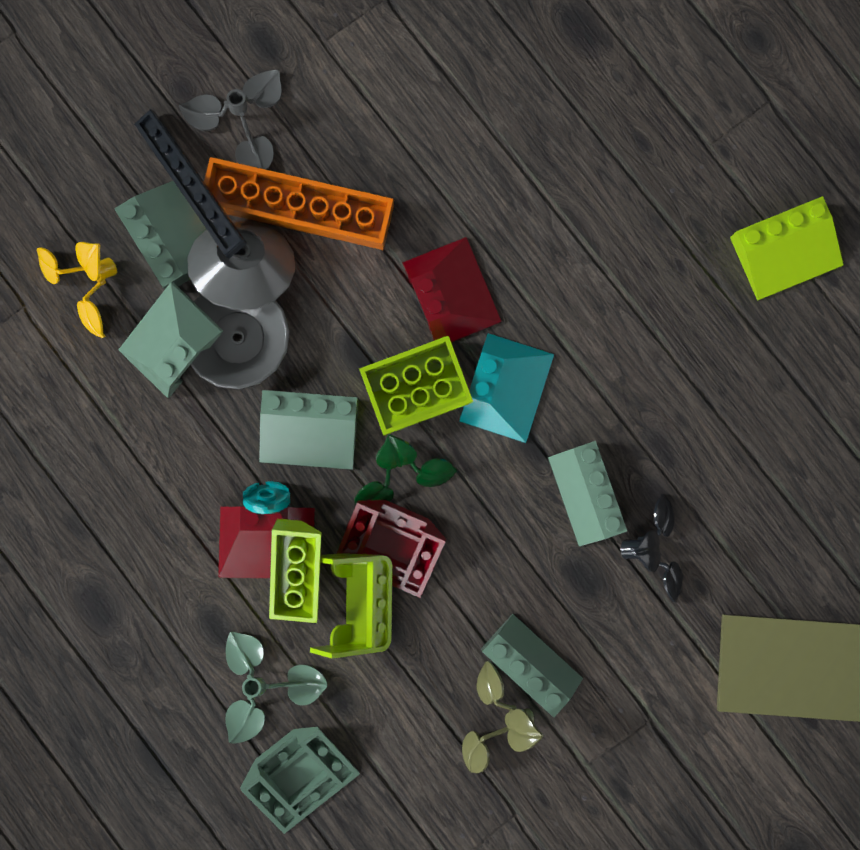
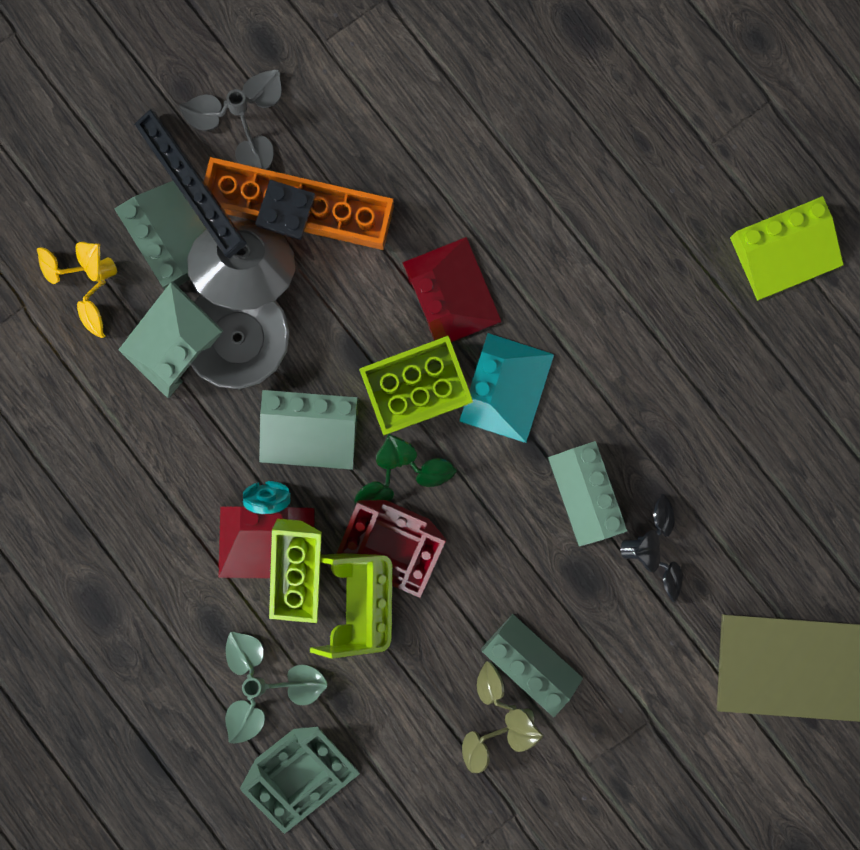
(285, 209): none -> black plate

